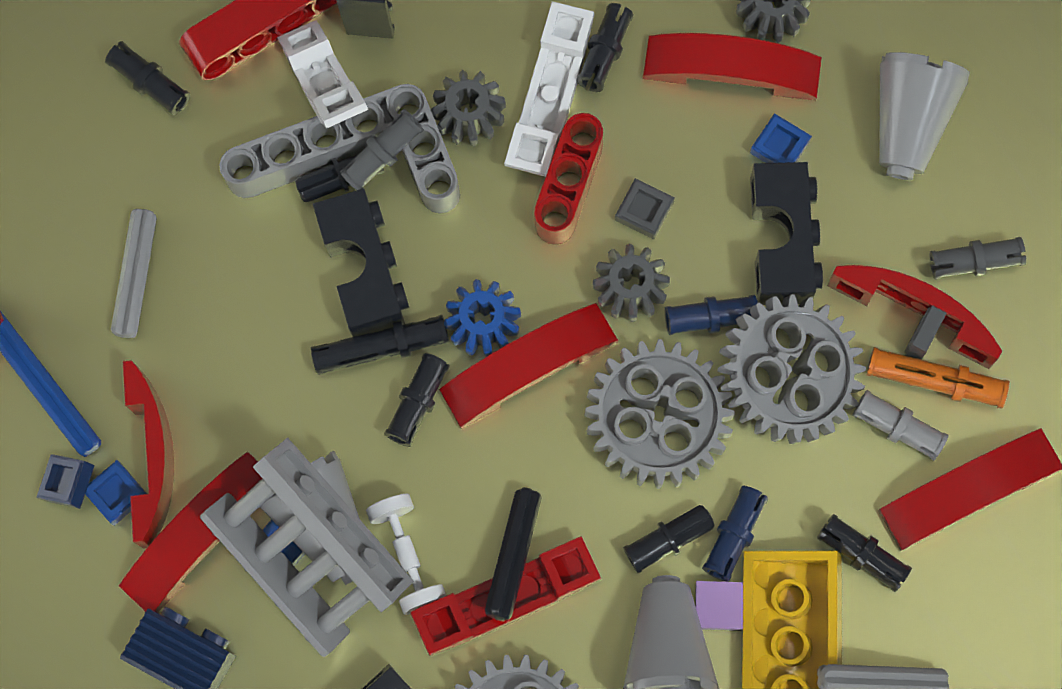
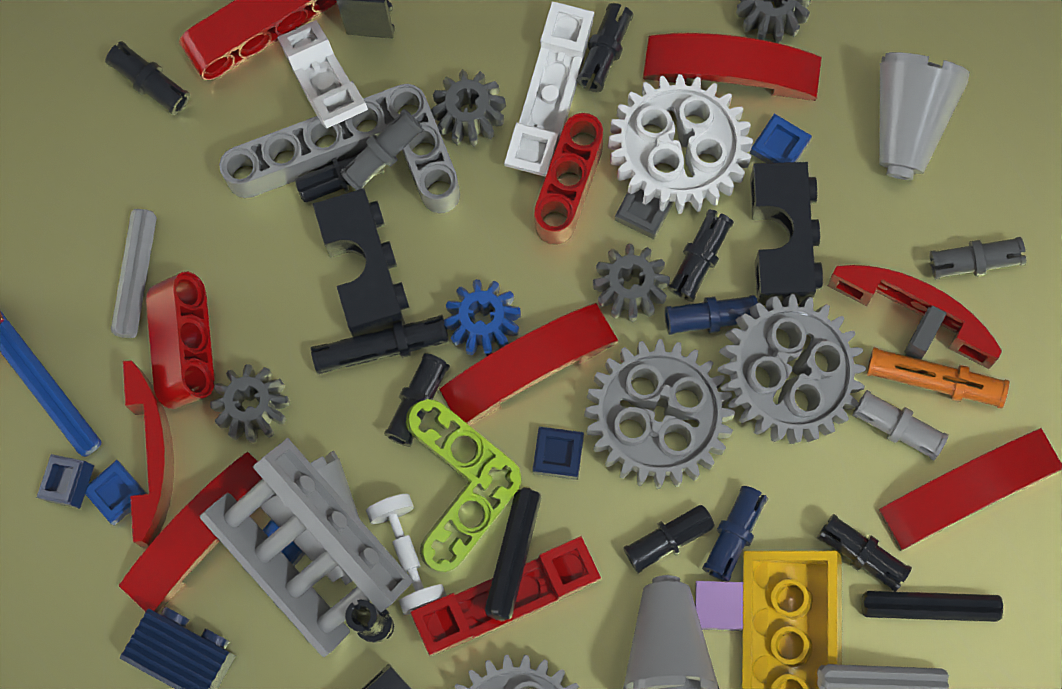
(180, 340): none -> red beam
(248, 388): none -> dark grey gear
(369, 621): none -> black pin
(474, 471): none -> lime beam
(558, 453): none -> dark blue tile
(641, 150): none -> white gear
(700, 255): none -> black pin
(932, 606): none -> black axle

